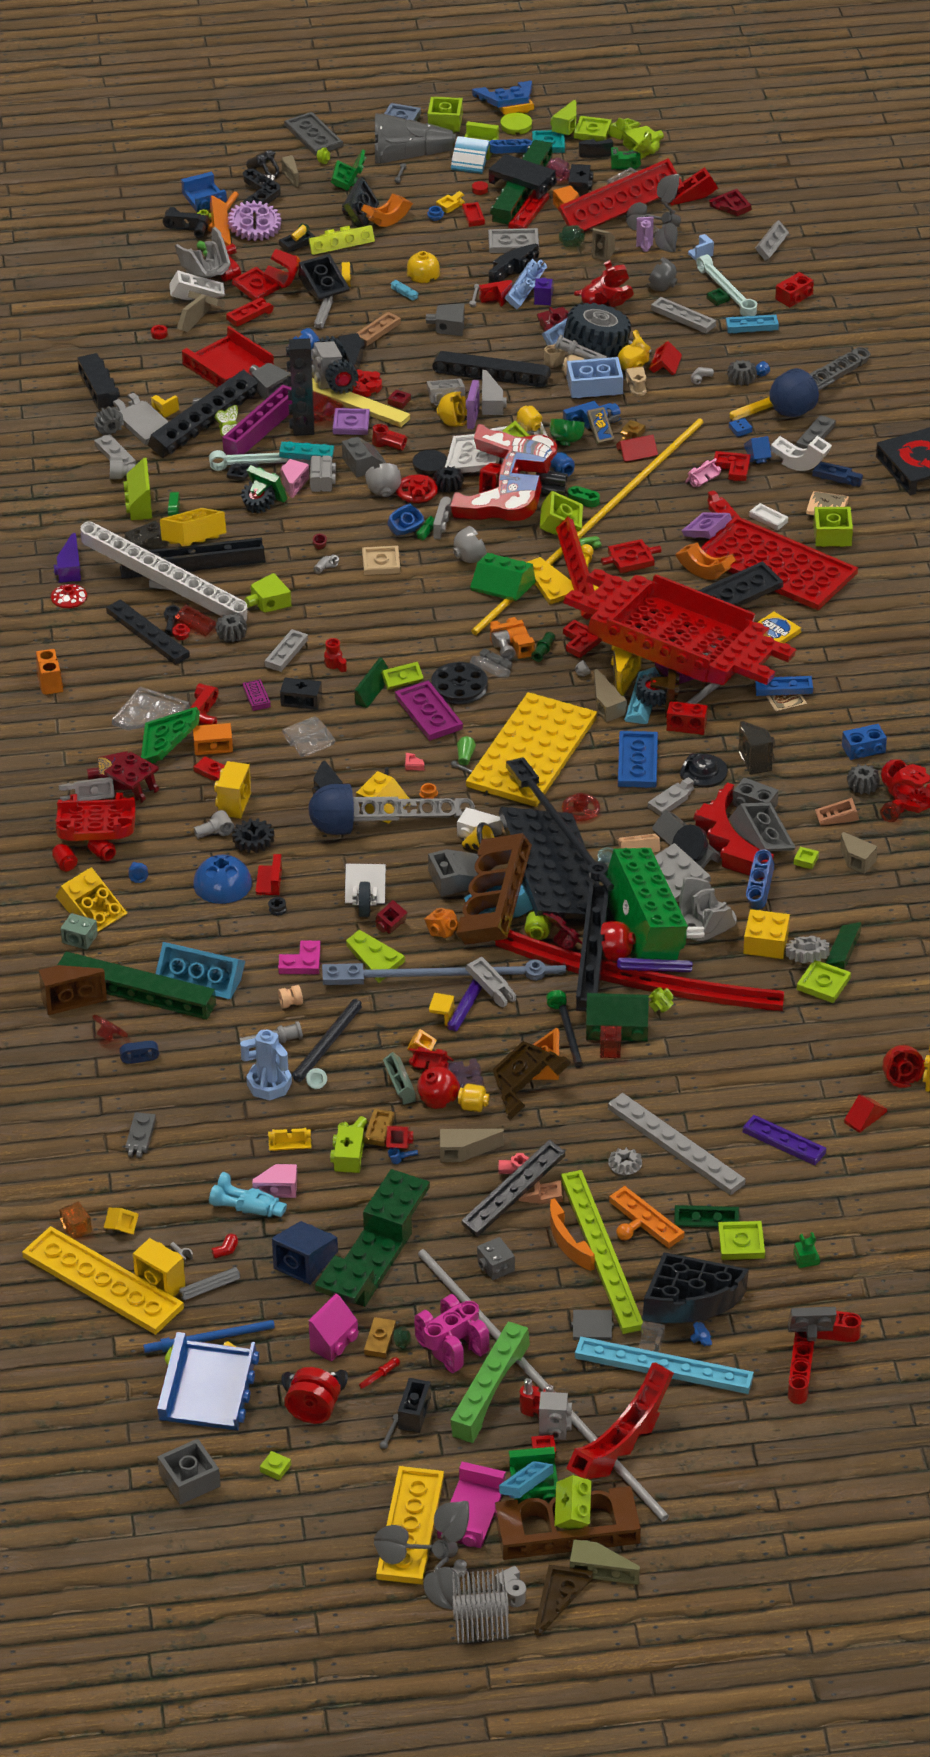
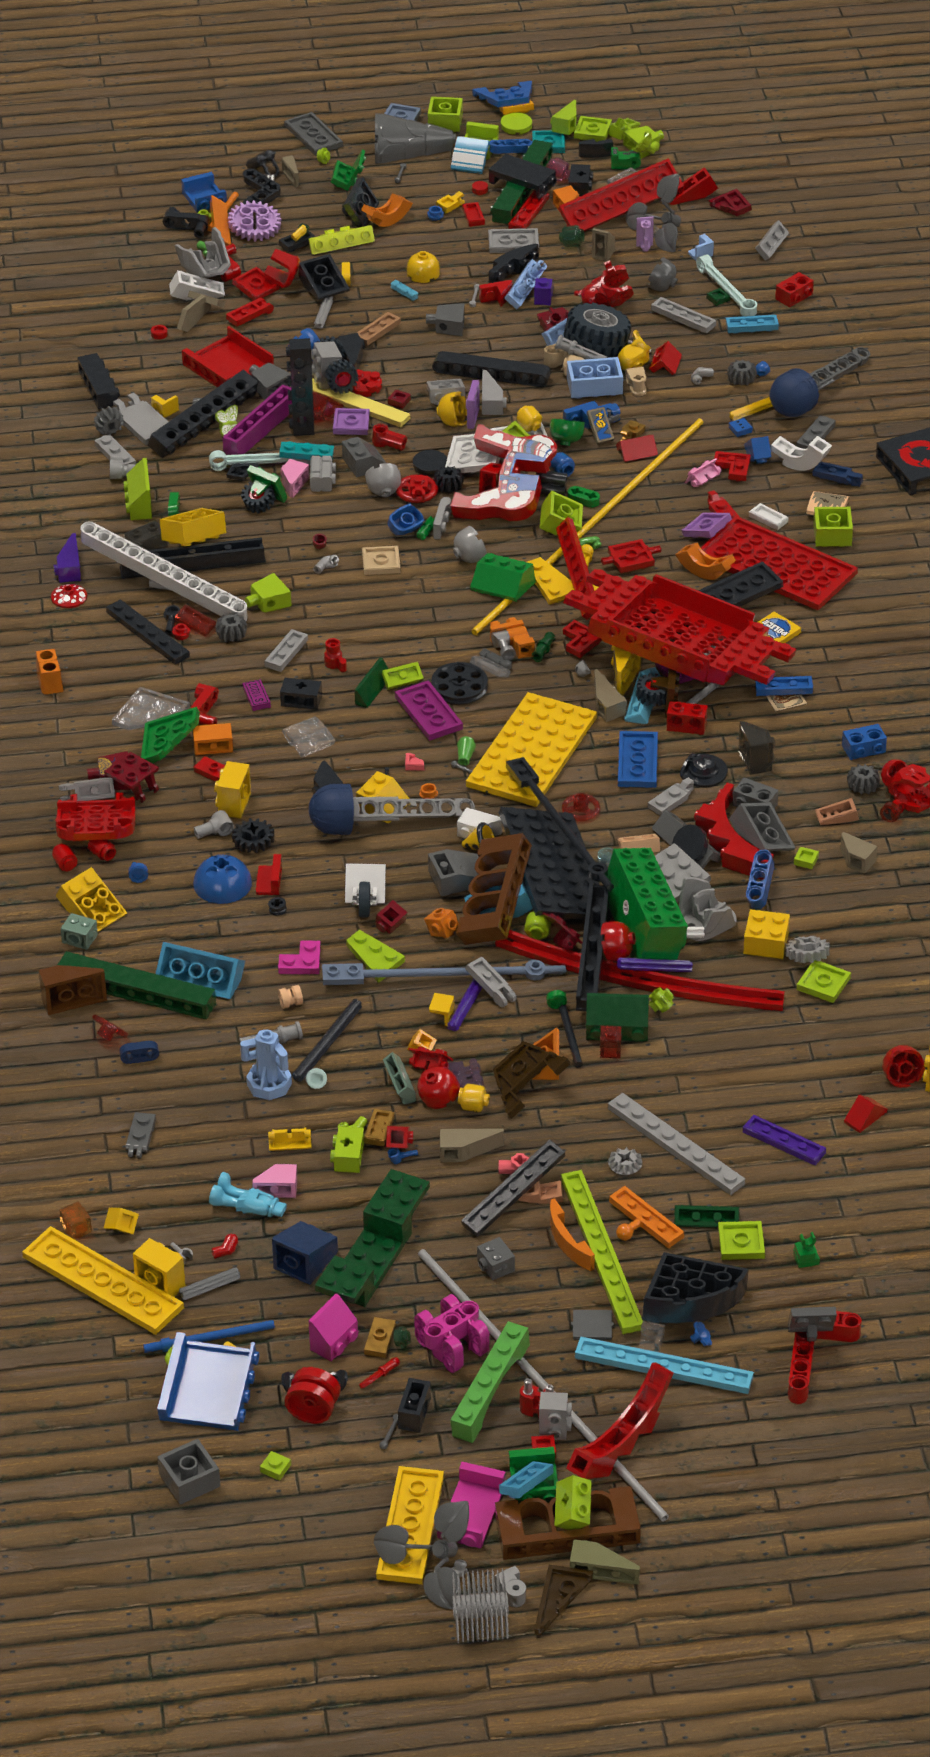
(844, 945): dark green slope -> none

